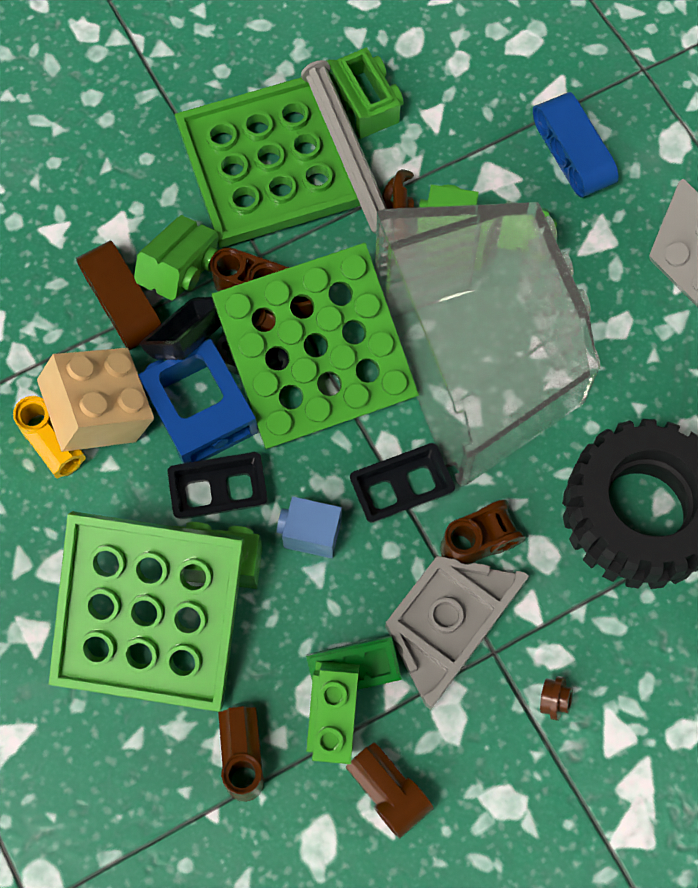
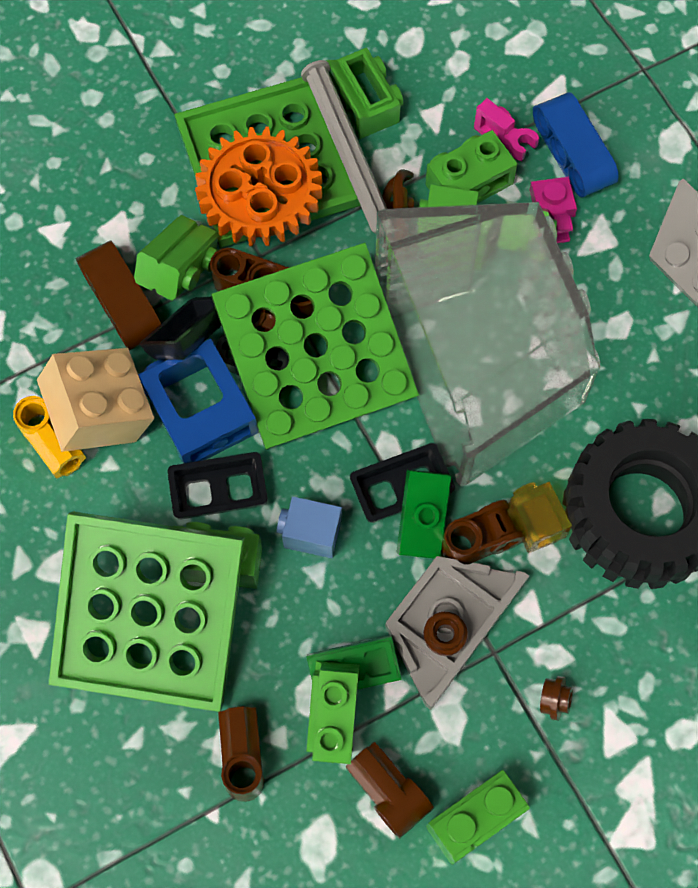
(259, 186): none -> orange gear
(423, 514): none -> green plate
(445, 620): none -> reddish brown plate
(477, 165): none -> bright green brick
(477, 817): none -> bright green brick
(499, 120): none -> dark pink plate
(538, 515): none -> clear yellow brick
(559, 200): none -> dark pink plate

